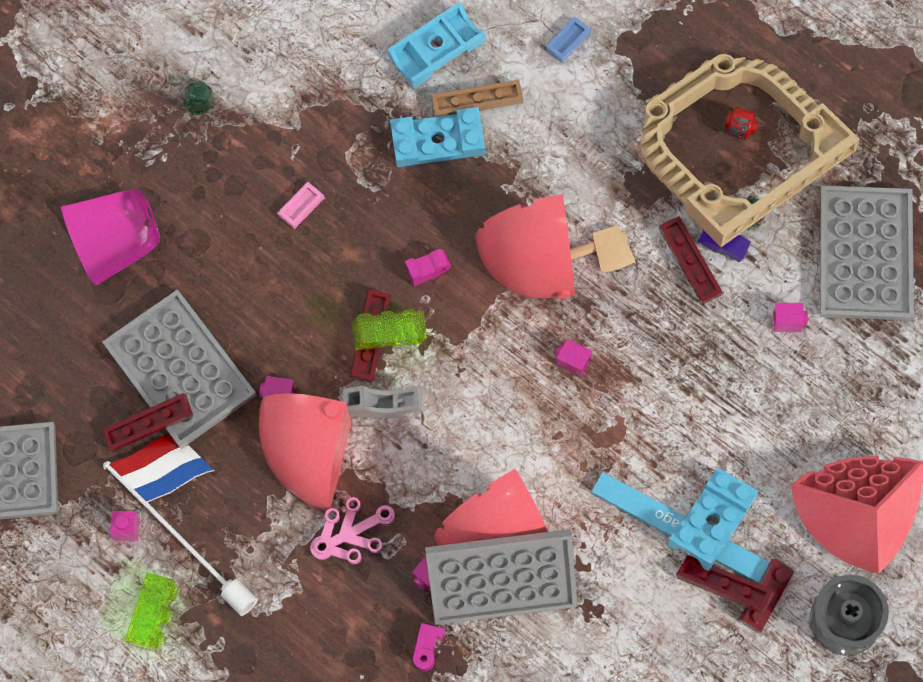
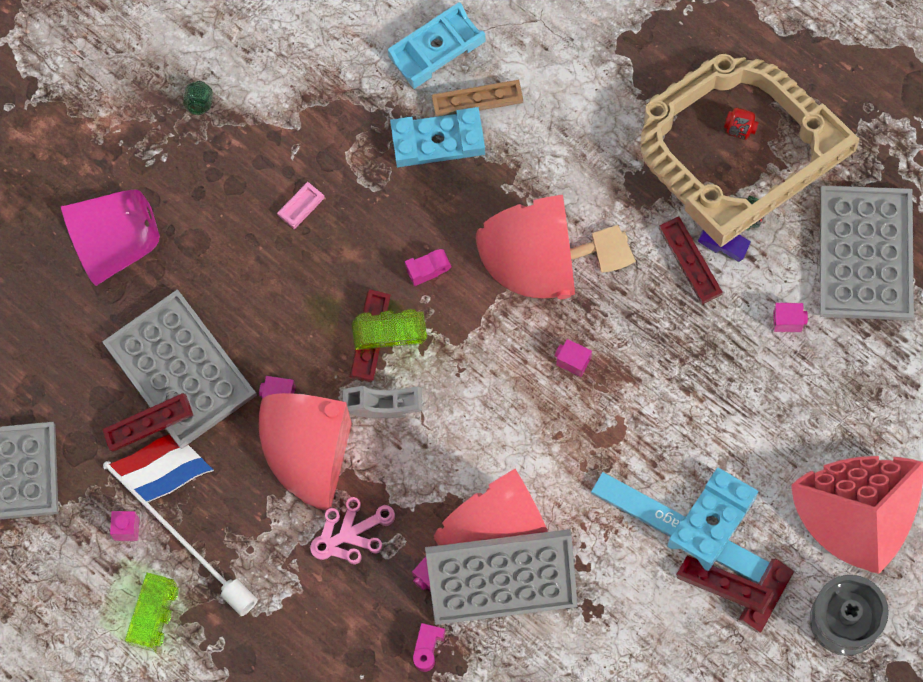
(568, 39): medium blue tile -> none

